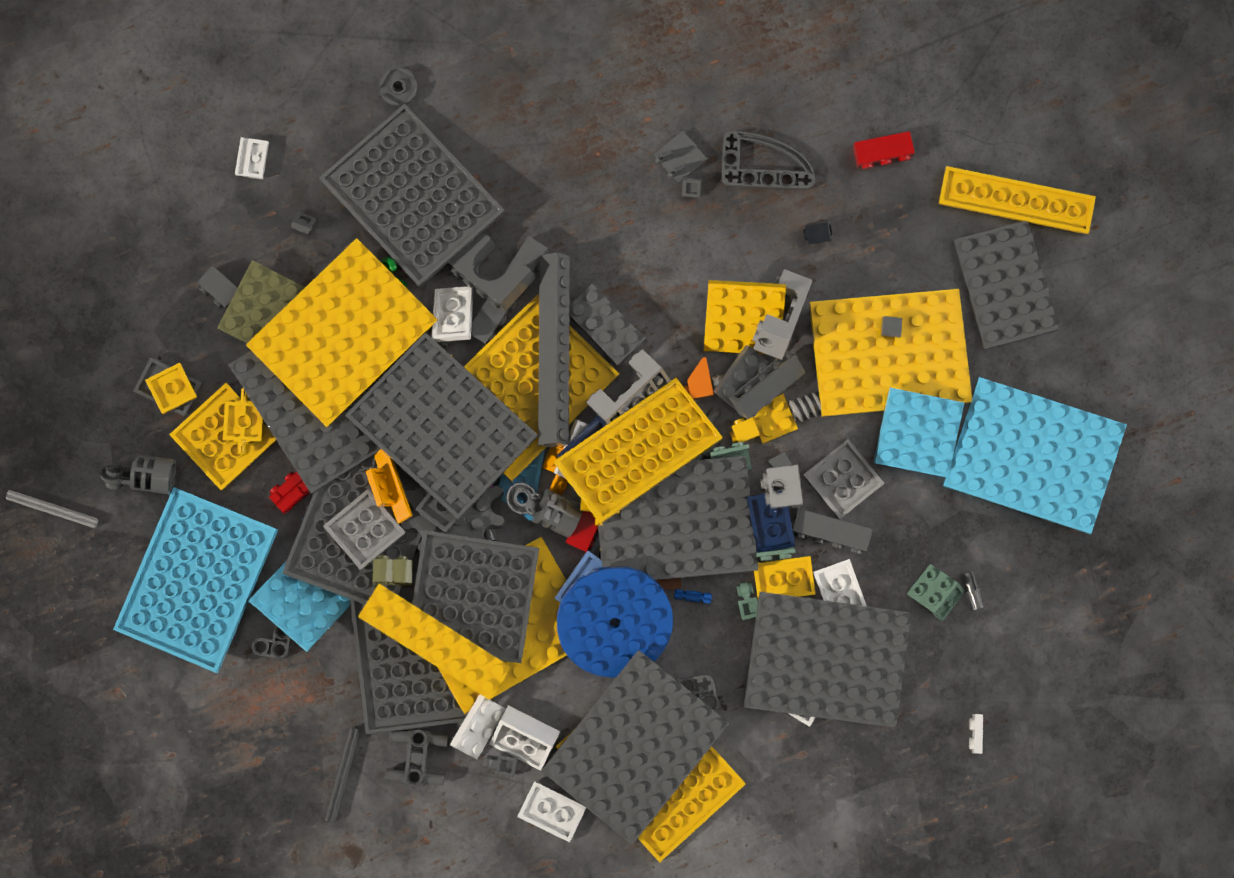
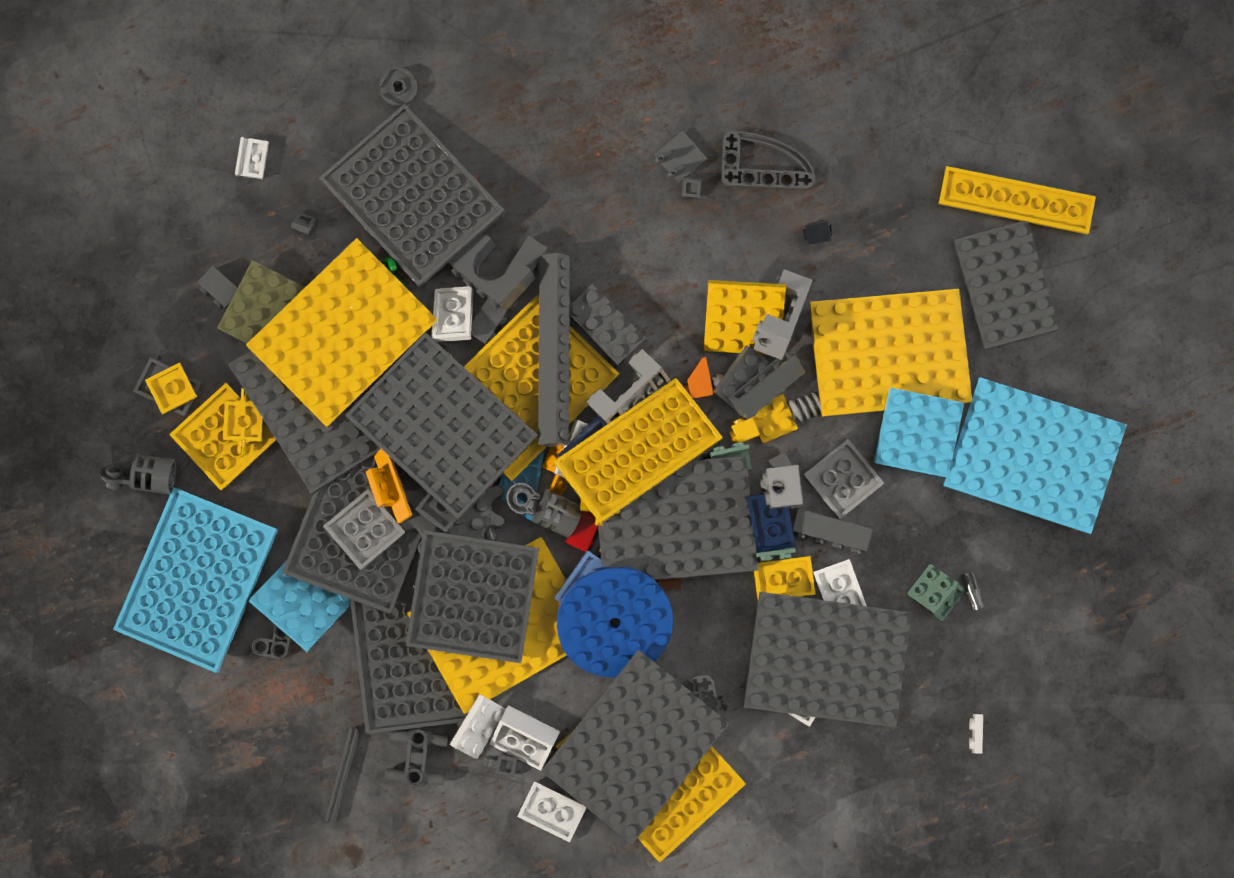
(52, 509): light grey axle -> none
(289, 493): red brick -> none
(392, 571): olive brick -> none
(434, 641): yellow plate -> none
(694, 596): blue axle -> none
(749, 605): sand green plate -> none
(883, 150): red brick -> none
(891, 326): dark grey tile -> none

